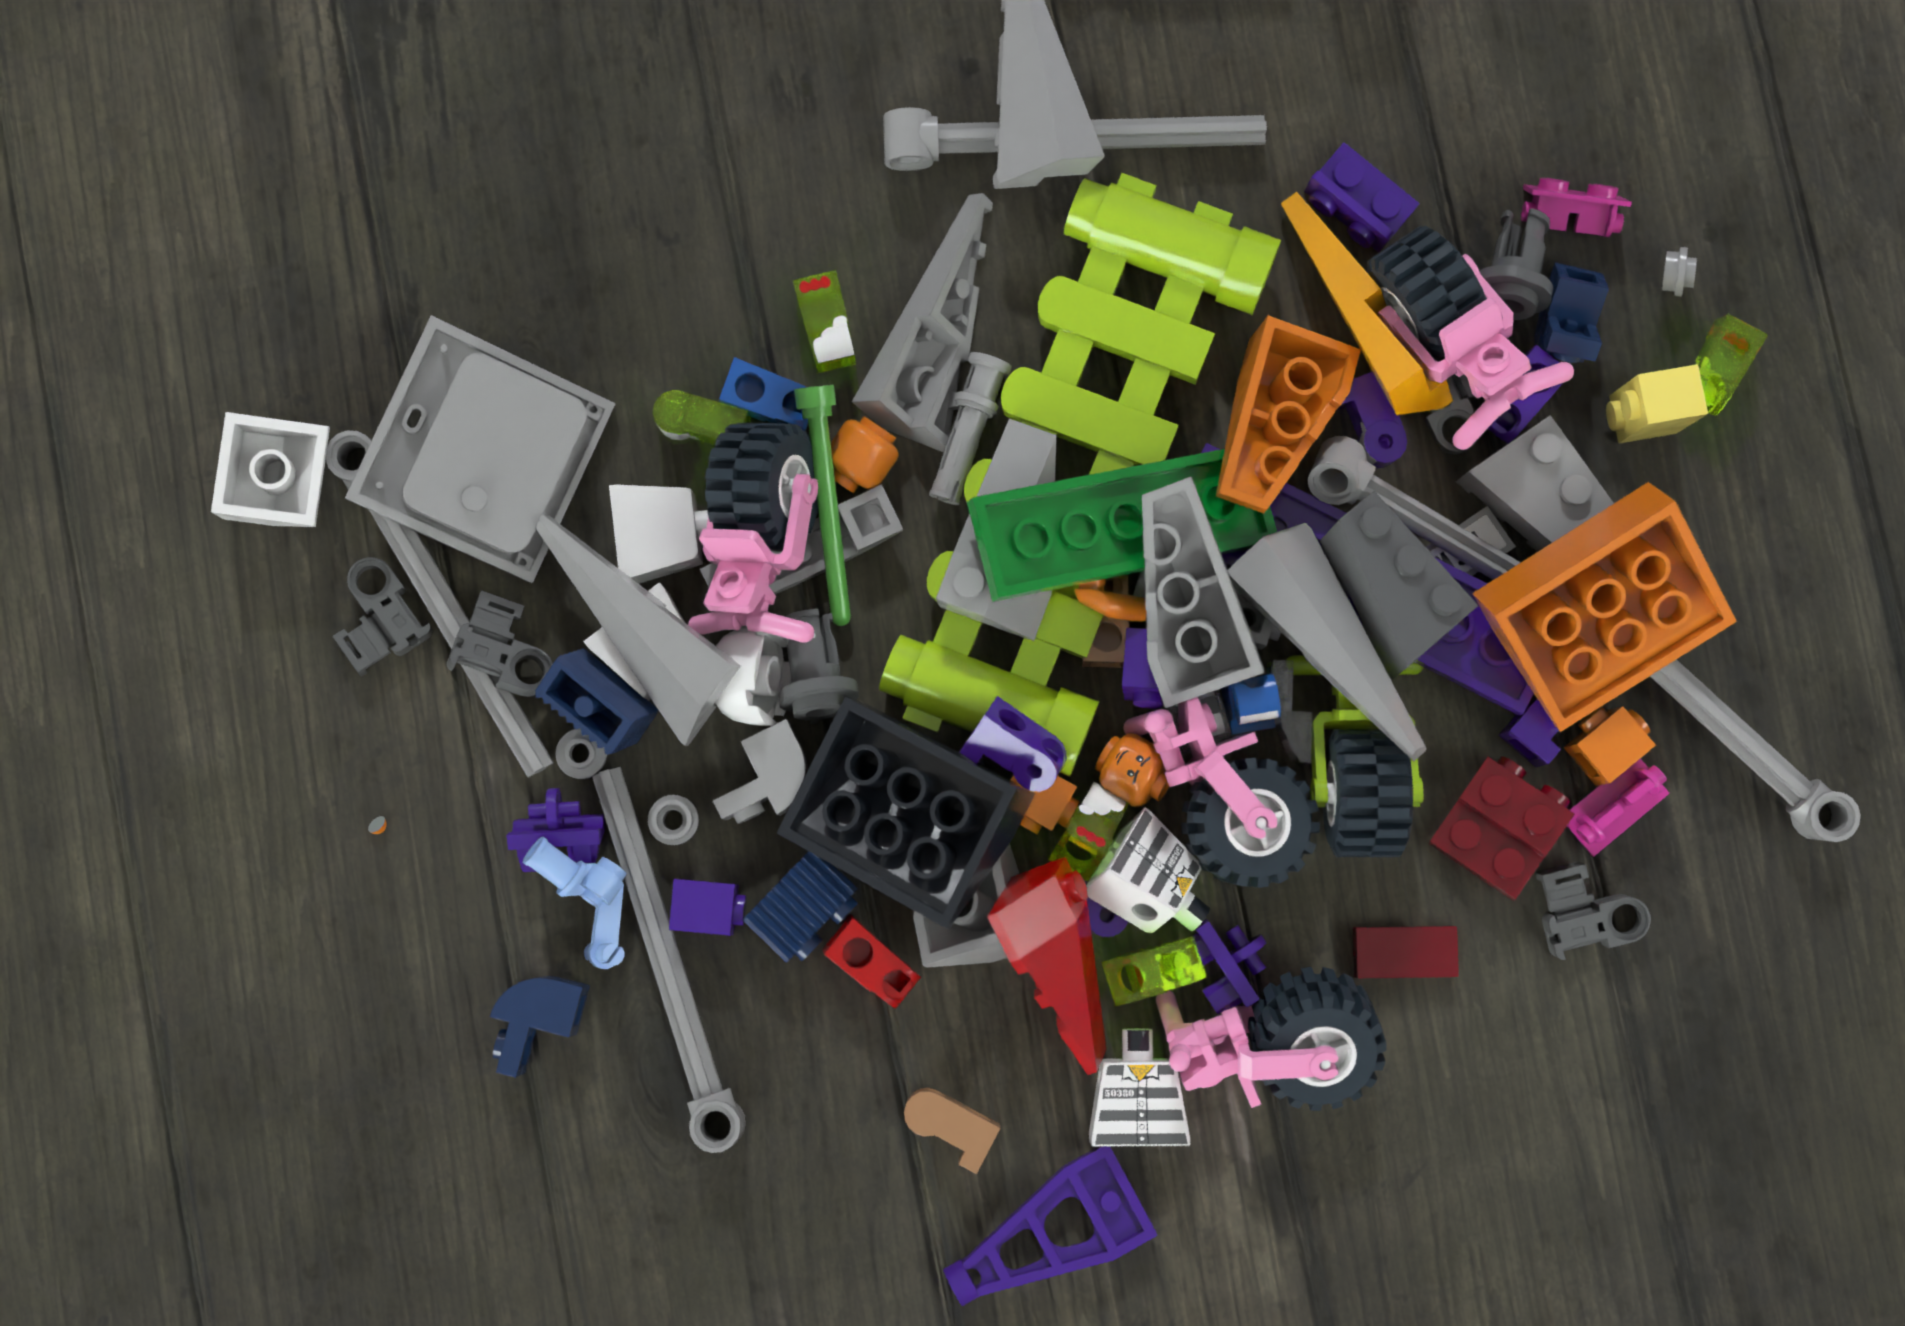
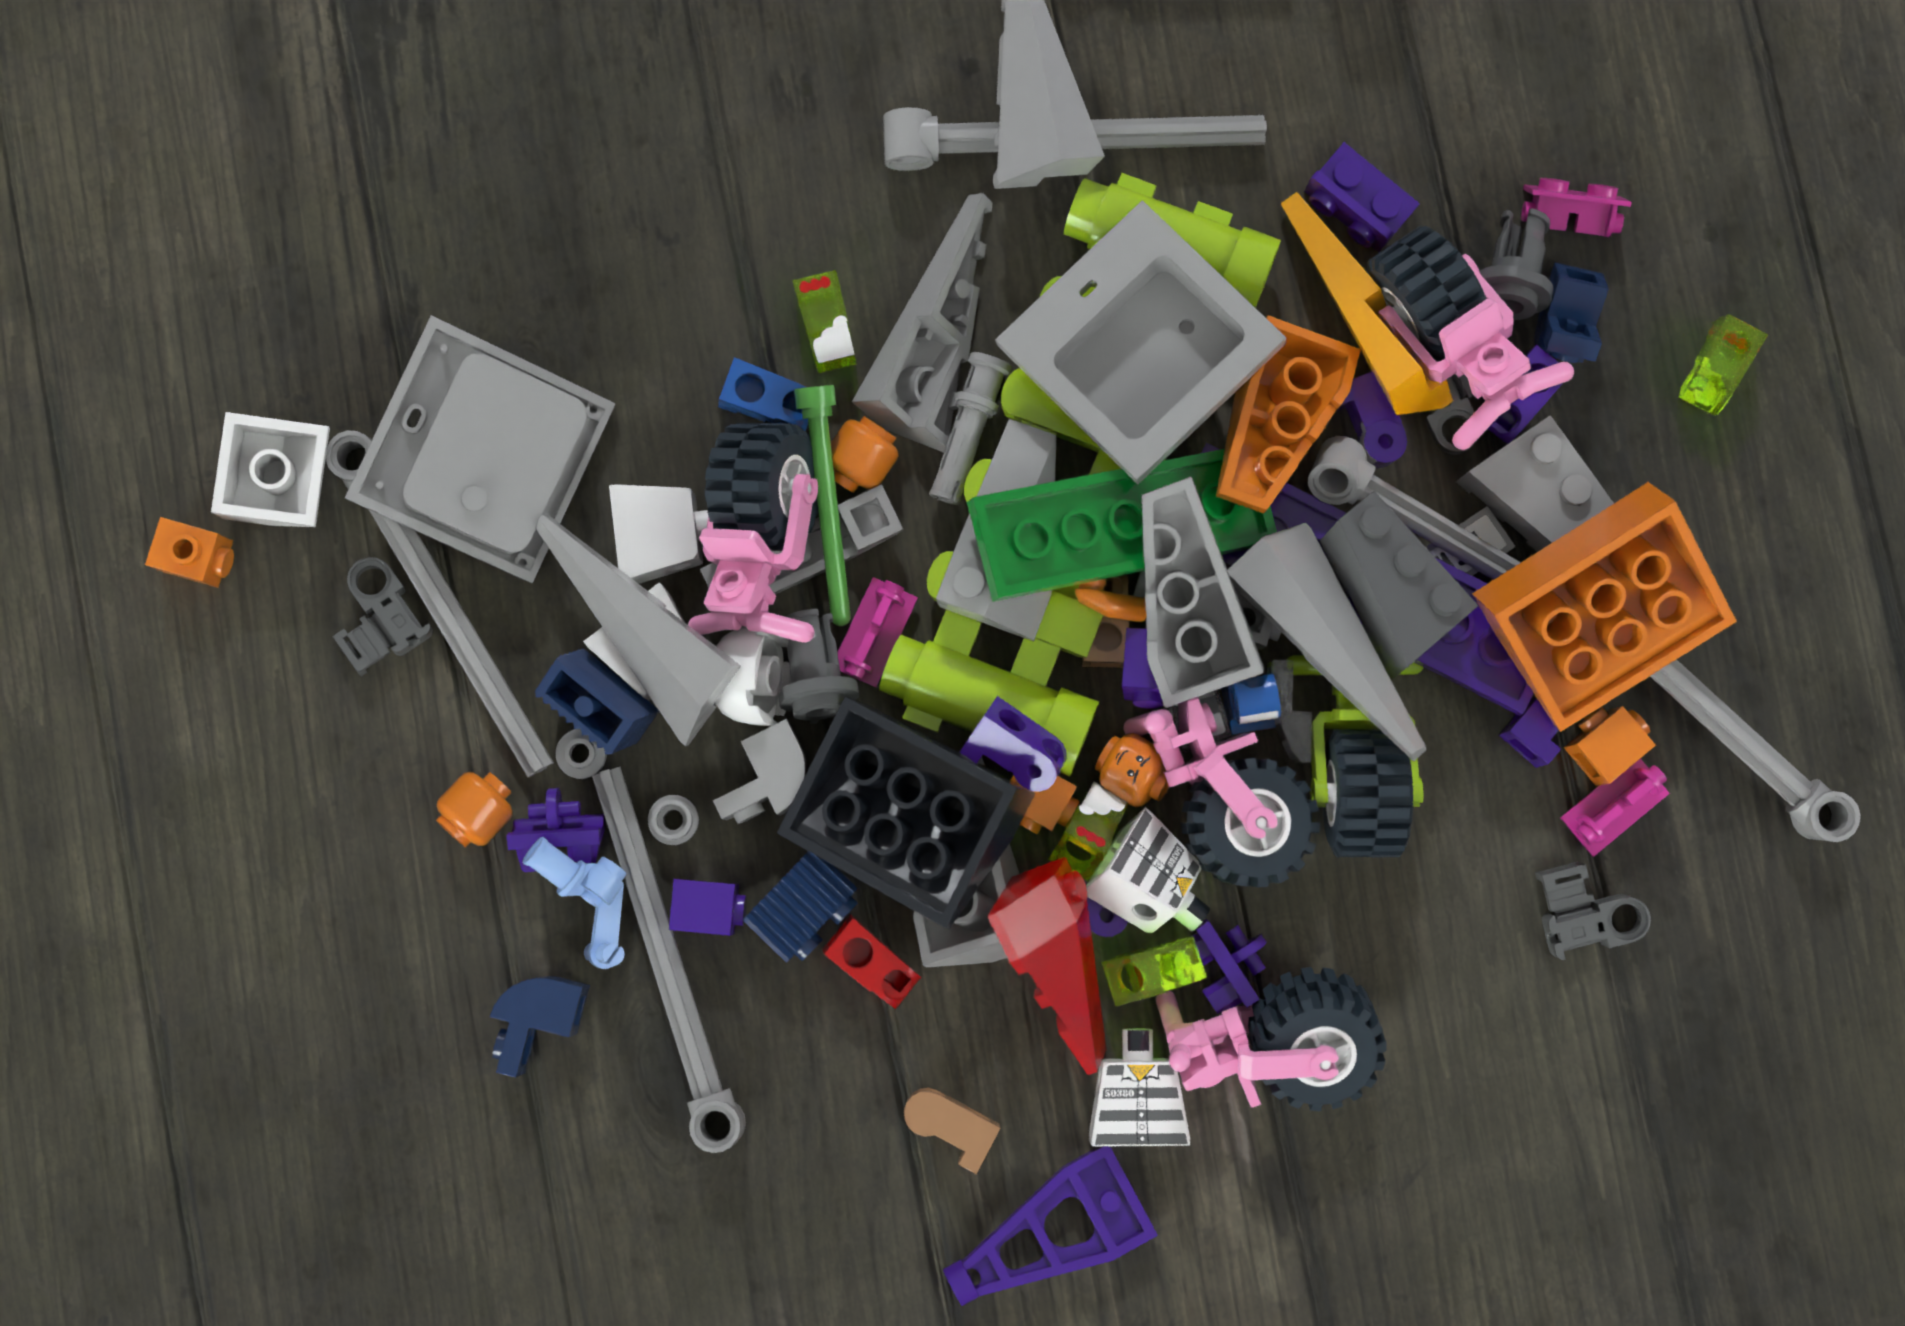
(190, 552): none -> orange brick
(378, 825): light grey piece -> none
(474, 808): none -> orange head
(487, 644): dark grey piece -> none
(695, 417): clear neon green leg -> none
(875, 631): none -> dark pink hinge
(1146, 347): none -> light grey piece
(1405, 952): dark red tile -> none
(1503, 826): dark red plate -> none
(1657, 404): light yellow brick -> none
(1678, 271): light grey plate -> none

